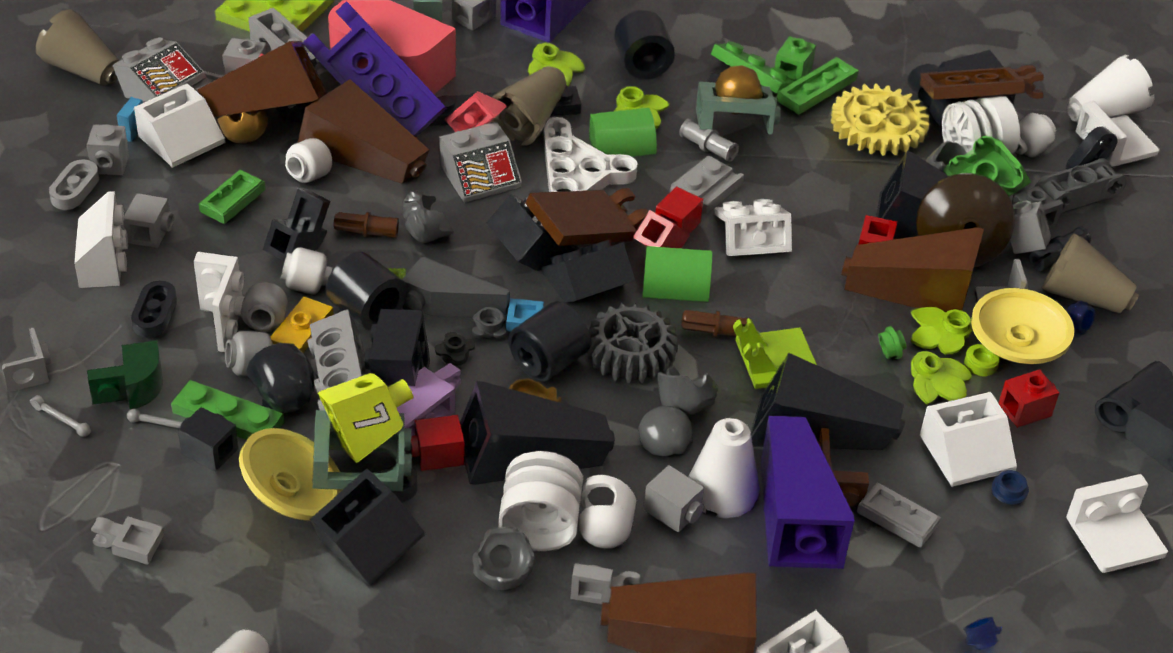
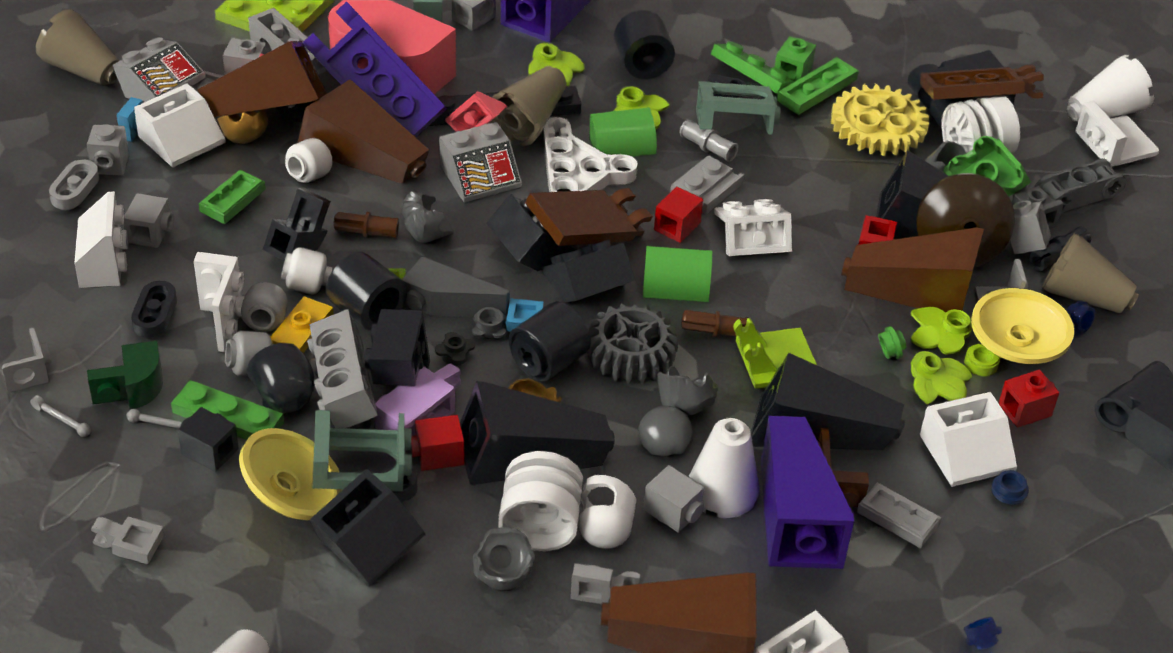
(365, 412): neon yellow torso -> none
(660, 232): red brick -> none
(739, 83): pearl gold hair -> none
(1036, 134): white head -> none
(1092, 149): black beam -> none
(1113, 525): white bracket -> none

